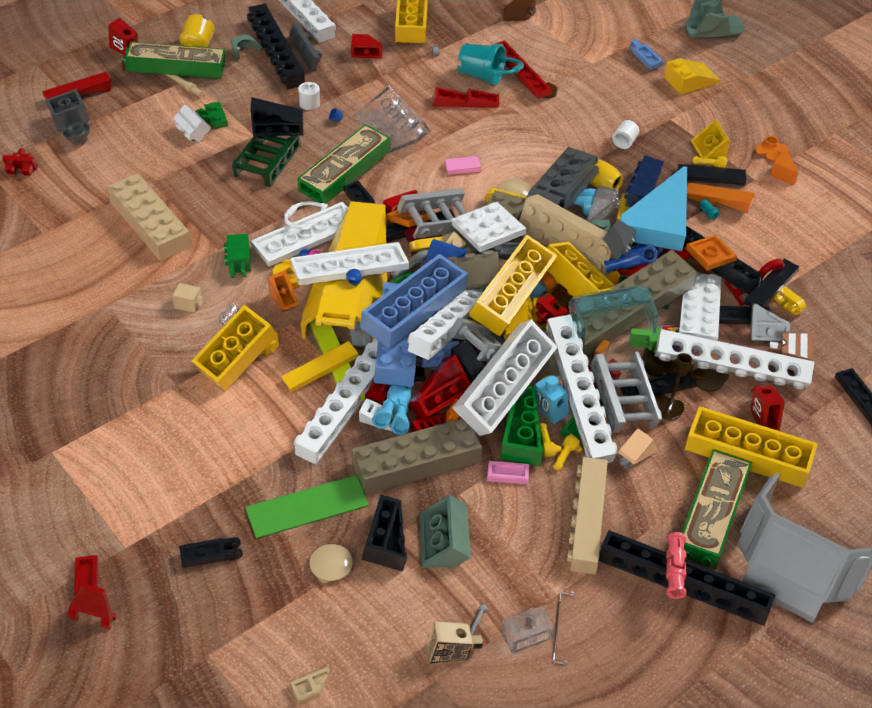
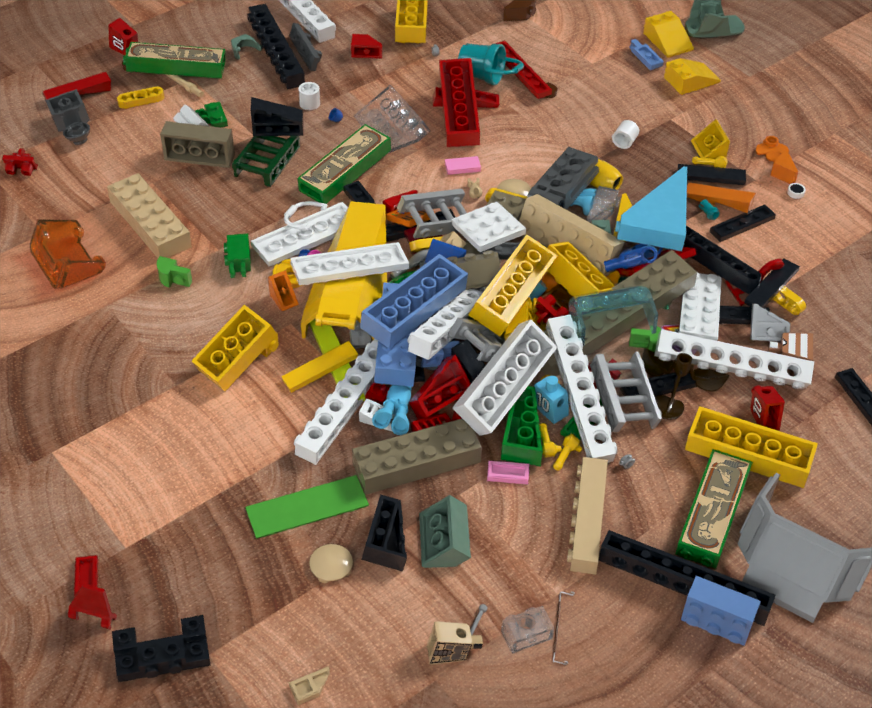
(61, 254): none -> clear orange windscreen
(131, 99): none -> yellow beam
(161, 655): none -> black bracket
(171, 273): none -> bright green brick
(187, 297): tan brick -> none
(197, 32): yellow cylinder -> none
(197, 144): none -> dark tan brick
(210, 551): black hinge -> none
(225, 316): clear pin -> none
(354, 277): blue hinge -> none
(451, 414): orange tile -> none
(459, 102): none -> red brick
(475, 191): none -> tan arm
(603, 348): orange tile -> none
(619, 238): dark grey slope -> none
(638, 447): light nougat slope -> none
(643, 180): dark blue brick -> none
(667, 34): none -> yellow slope
(676, 565): coral piece -> none
(711, 252): orange tile -> none
(720, 610): none -> medium blue brick
(742, 223): none -> black tile
(796, 190): none -> tile

